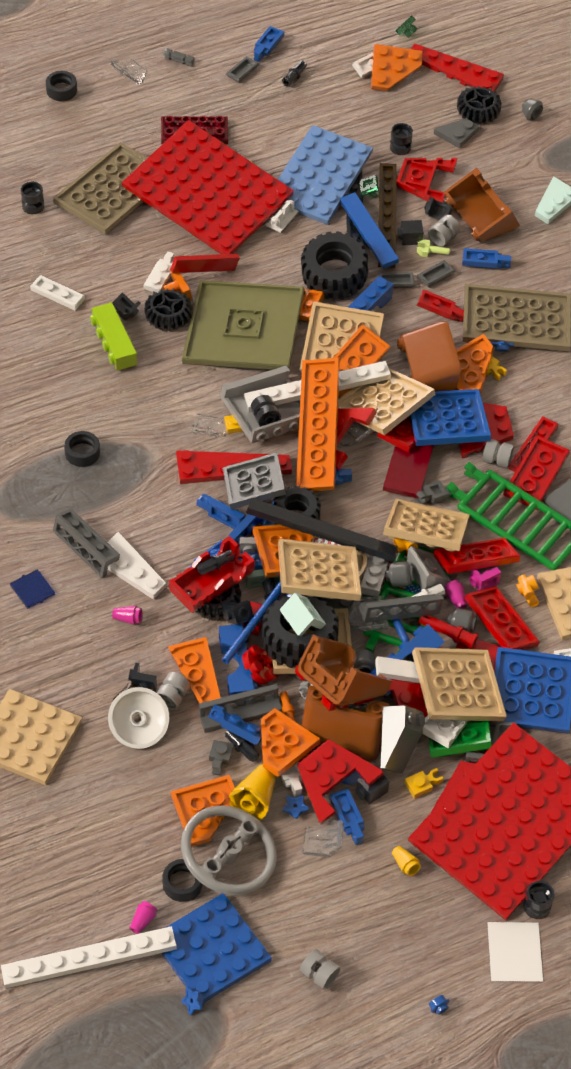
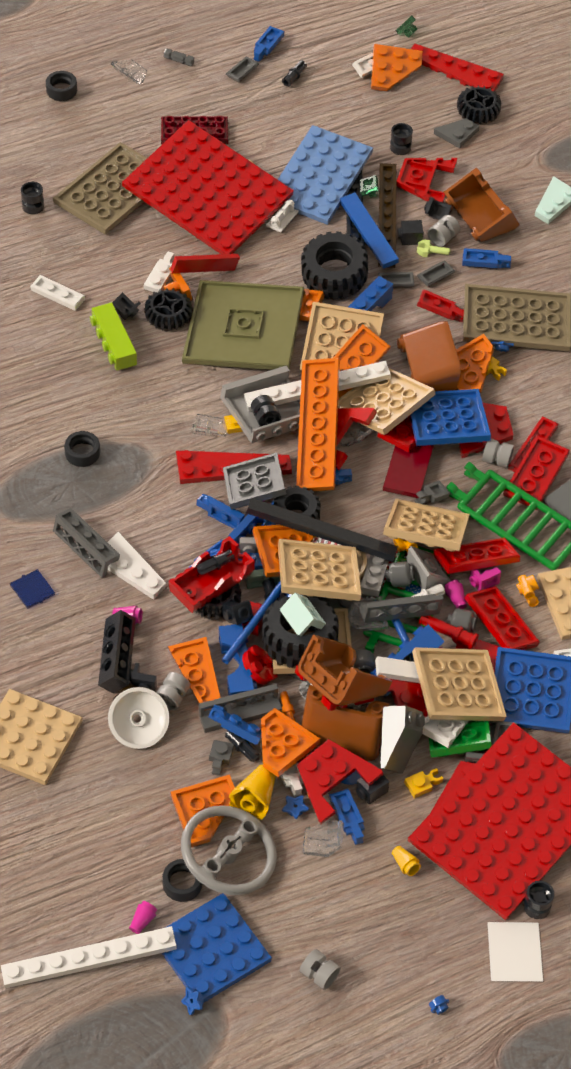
(117, 651): none -> black brick
(532, 108): dark grey cone -> none

